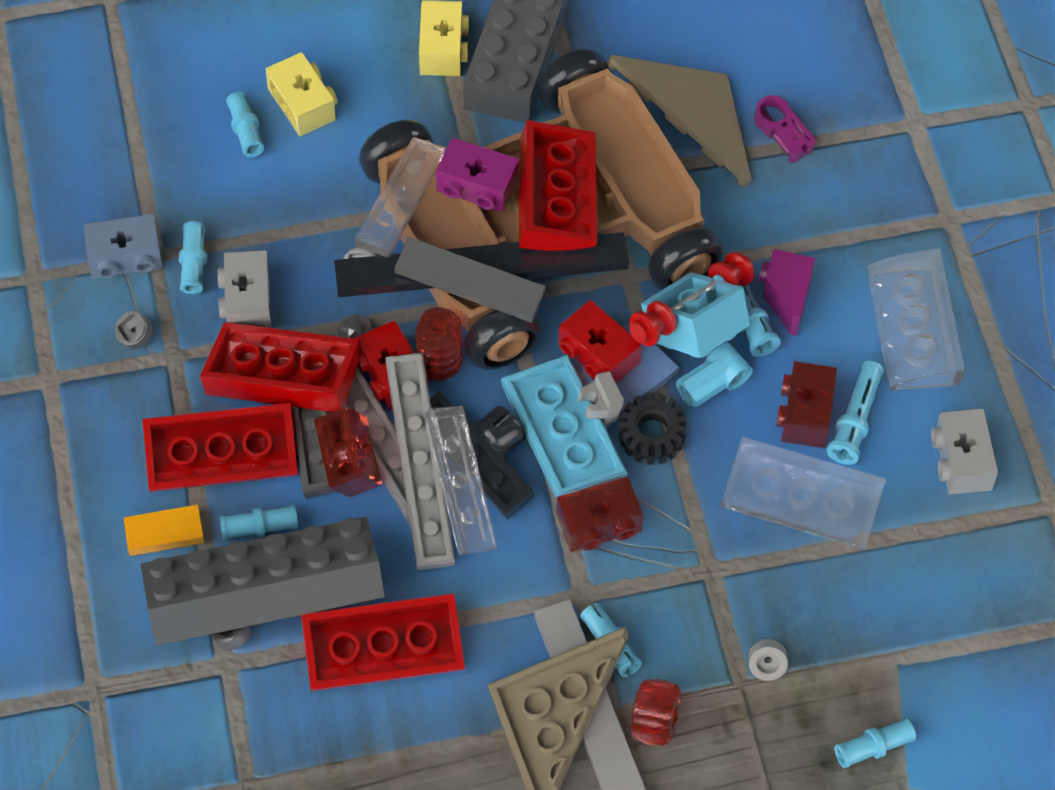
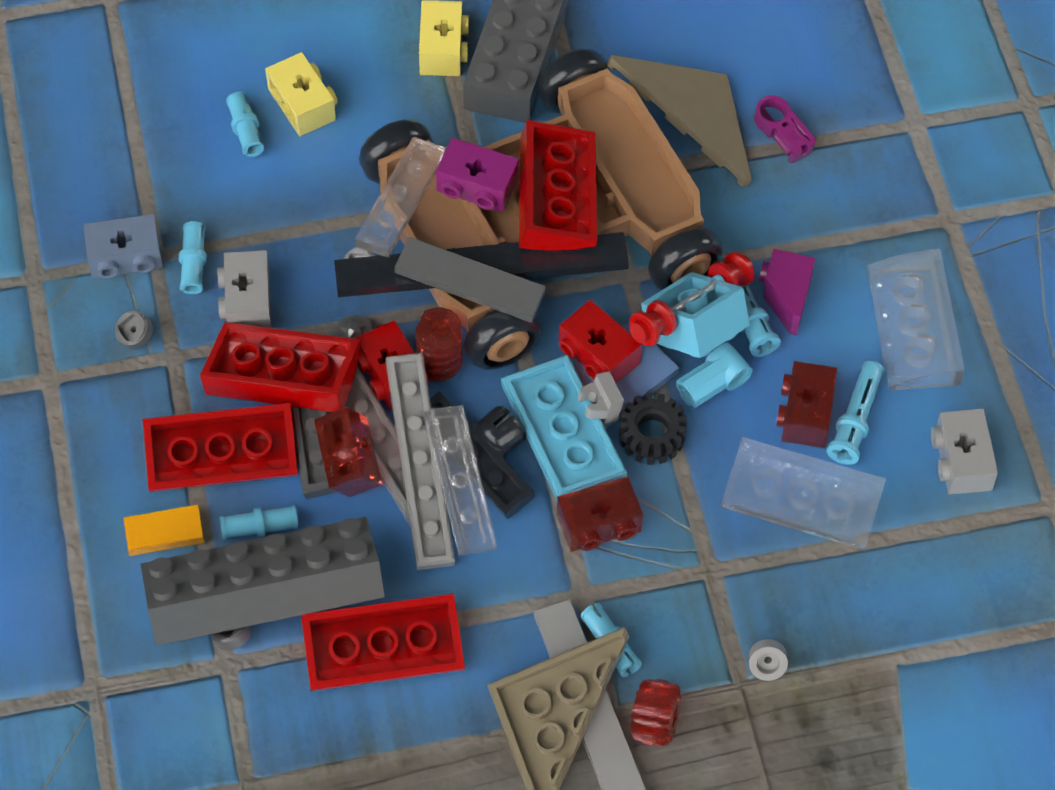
(875, 742): medium azure pin -> none

